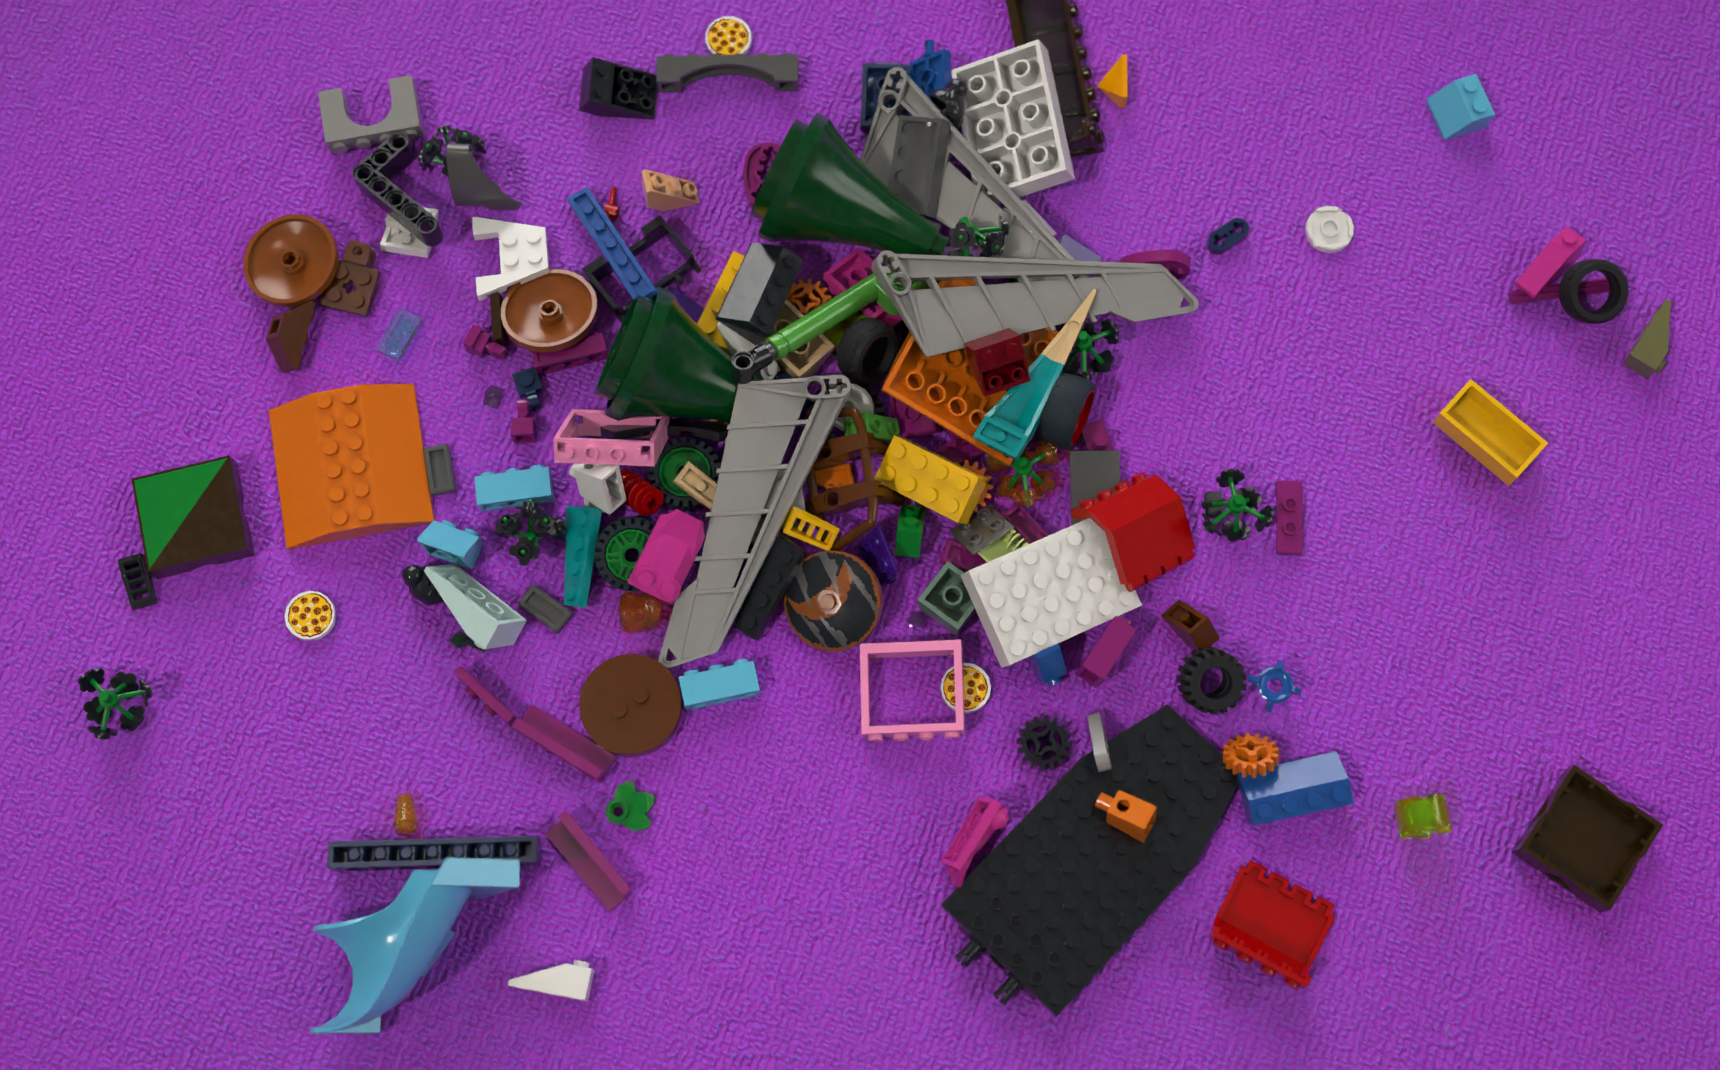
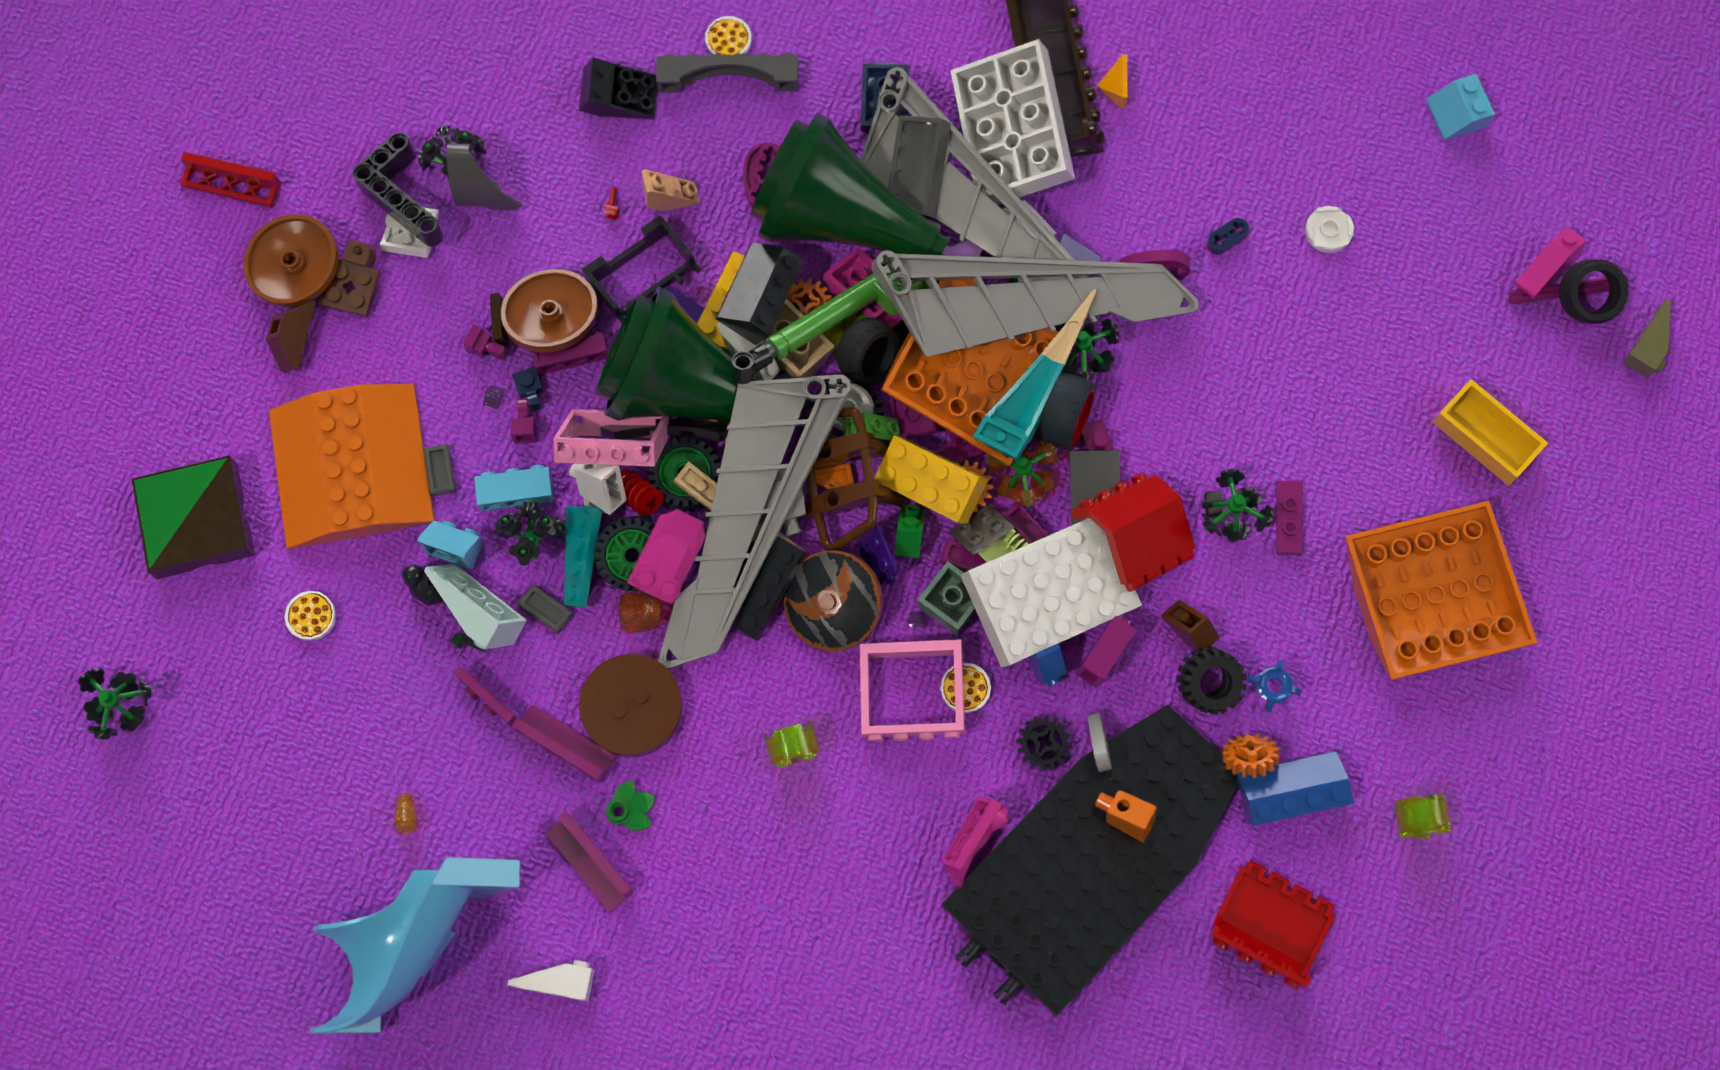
(129, 583): black slope -> none
(229, 171): none -> red fence
(343, 134): light grey arch -> none
(399, 334): clear light blue plate -> none
(429, 852): dark blue brick -> none
(521, 254): white wing -> none
(611, 244): blue plate -> none
(719, 684): medium azure brick -> none
(791, 744): none -> clear neon green brick
(814, 521): yellow slope -> none
(931, 69): blue plate -> none
(951, 101): black piece -> none
(967, 235): black plant -> none
(997, 361): dark red slope -> none
(1438, 591): none -> orange slope
(1587, 839): dark brown tile -> none

